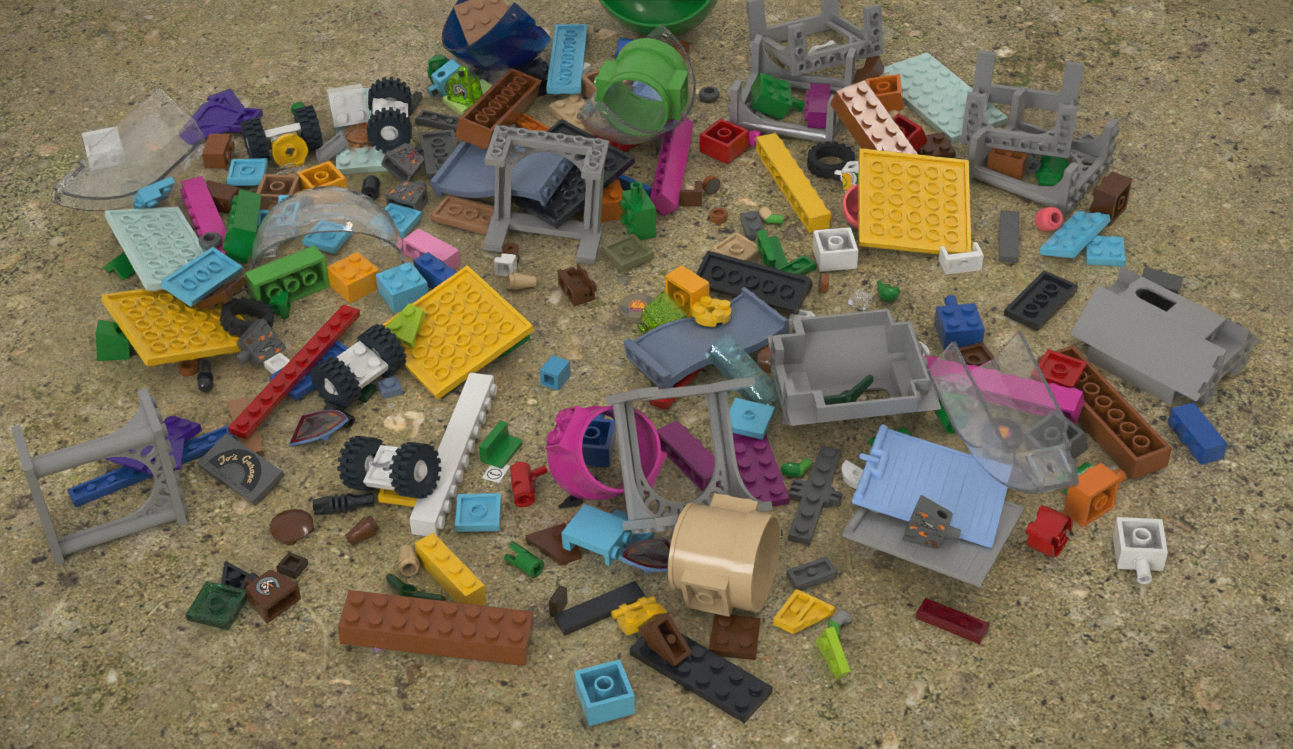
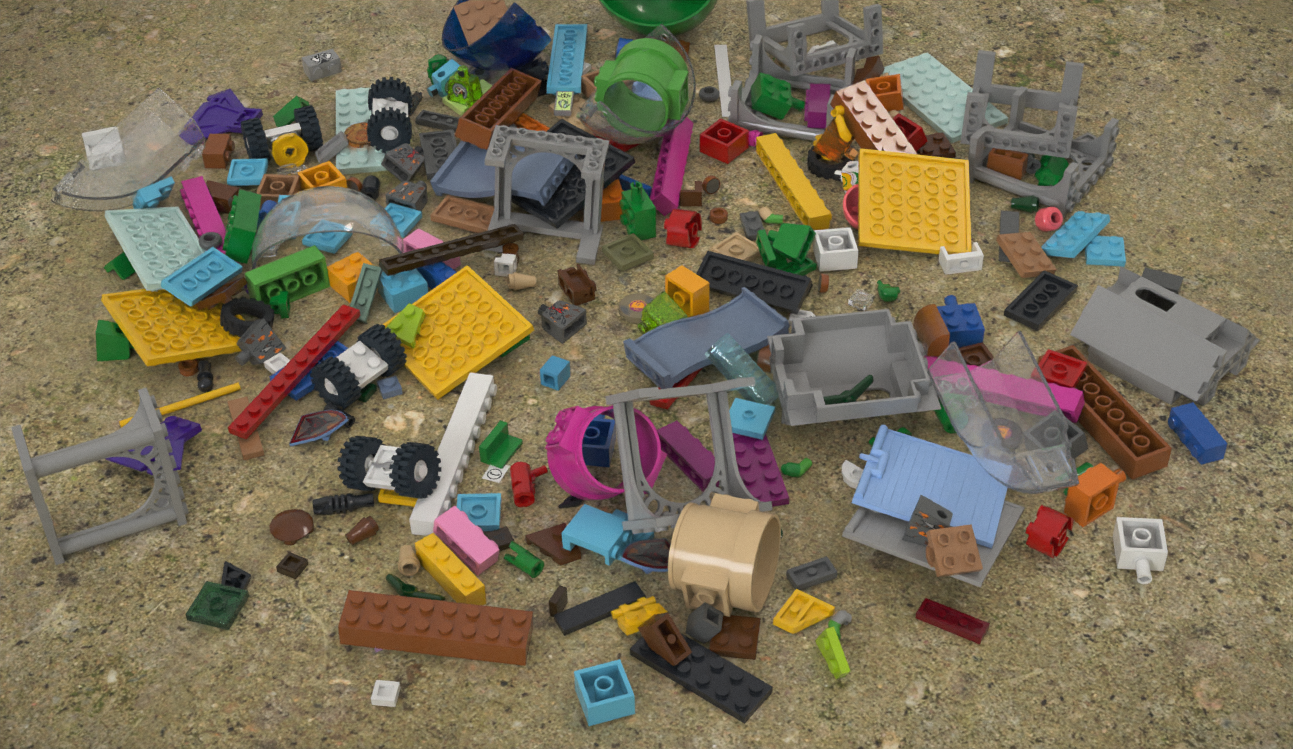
(127, 476): blue tile -> none
(193, 401): none -> yellow piece
(240, 469): dark grey tile -> none
(266, 207): none -> blue cone
(271, 594): reddish brown torso -> none
(286, 115): none -> green panel
(321, 64): none -> light grey brick
(347, 105): white brick -> none
(354, 183): none -> tile
(366, 290): none -> sand green plate
(385, 693): none -> white plate
(450, 249): none -> dark brown plate
(466, 540): none -> bright pink brick
(501, 537): none -> dark brown tile
(562, 320): none -> dark grey torso
(563, 103): none -> tile
(683, 228): none -> red brick
(704, 623): none -> dark grey brick
(711, 311): yellow plate -> none
(723, 77): none -> white sticker
(792, 241): none -> green torso
(814, 495): dark grey hinge -> none
(836, 139): none -> clear orange torso
(931, 330): none -> dark orange brick
(953, 551): none -> medium nougat plate
(1025, 254): none -> medium nougat plate
(1027, 203): none -> dark green cone
(1111, 196): reddish brown brick -> none

